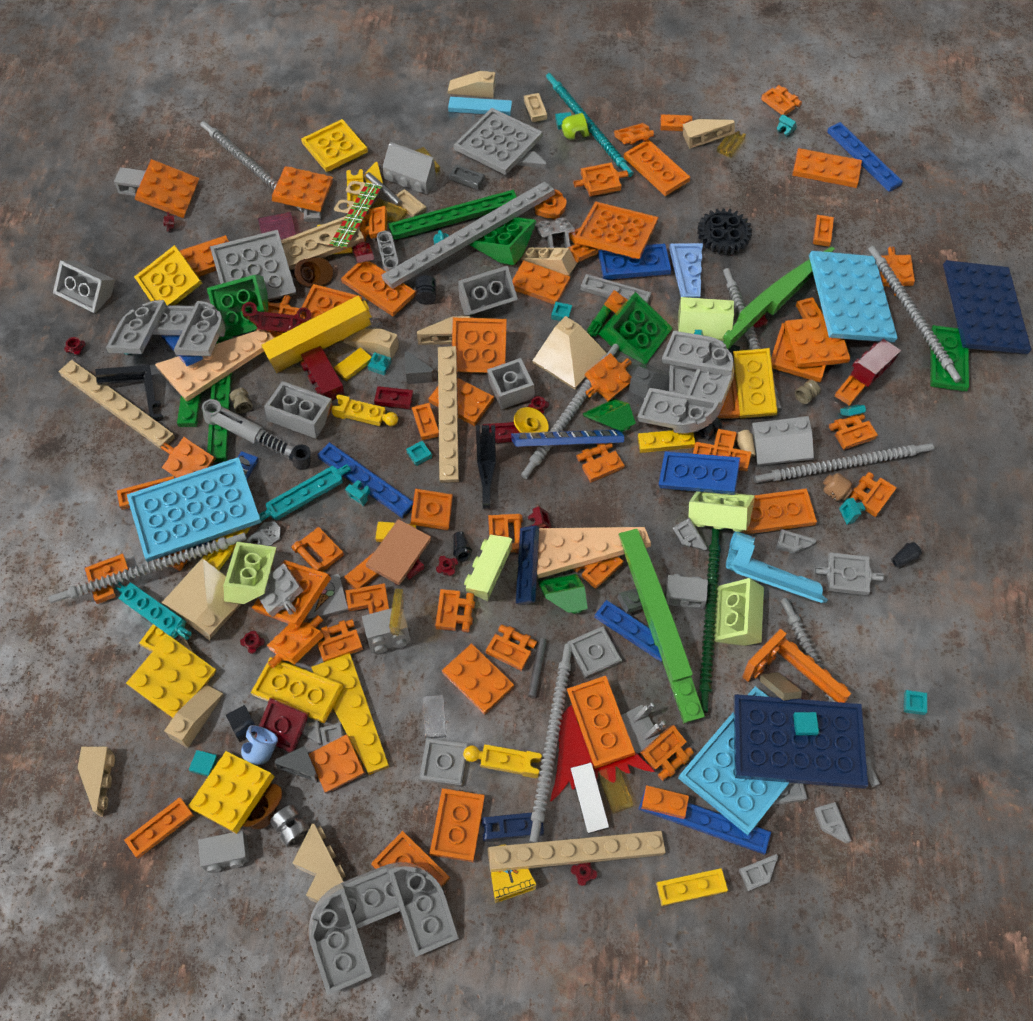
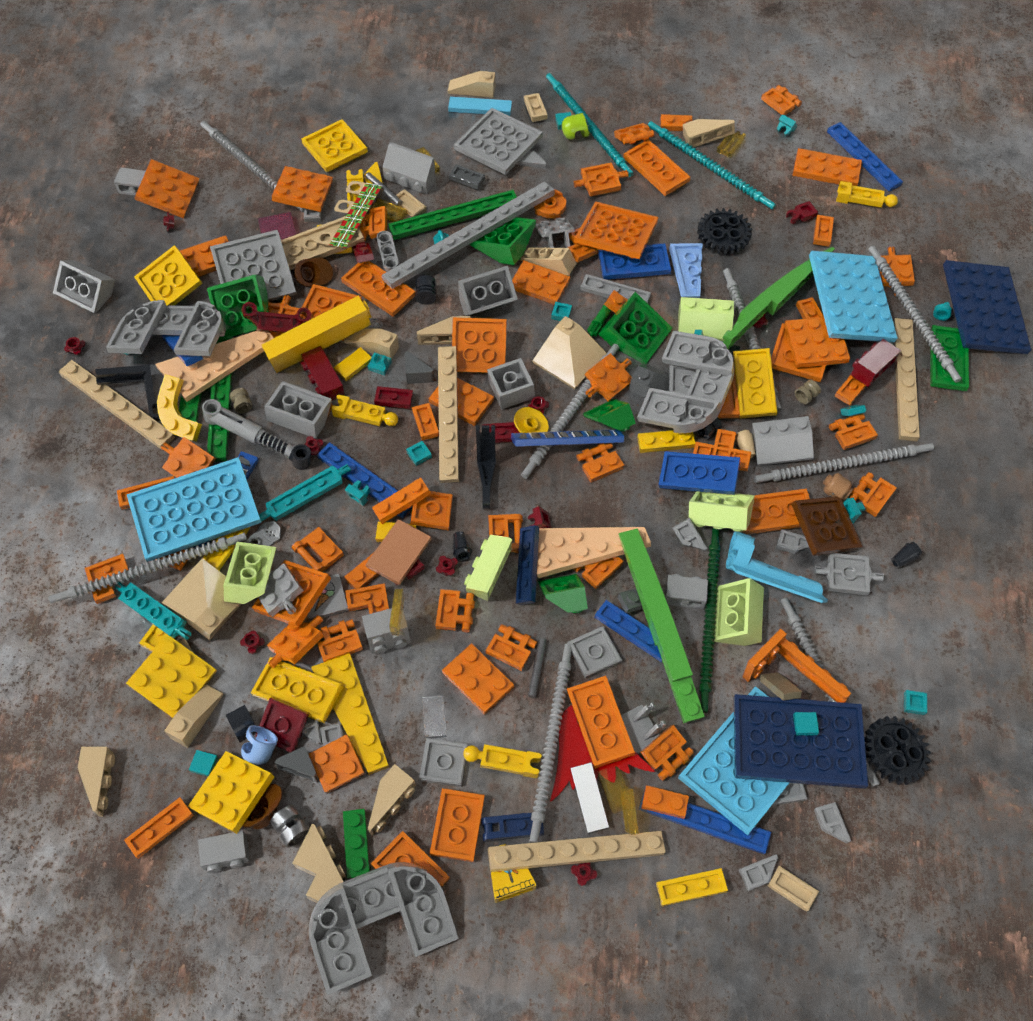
(169, 411): none -> yellow plate
(317, 445): none -> dark red plate
(356, 843): none -> green plate
(392, 790): none -> tan slope
(401, 500): none -> orange plate
(629, 810): none -> clear yellow tile
(758, 196): none -> teal hose
(793, 888): none -> tan tile
(803, 211): none -> dark red plate
(826, 525): none -> reddish brown plate
(863, 195): none -> yellow plate
(896, 750): none -> black gear
(906, 381): none -> tan plate
(942, 311): none -> teal tile

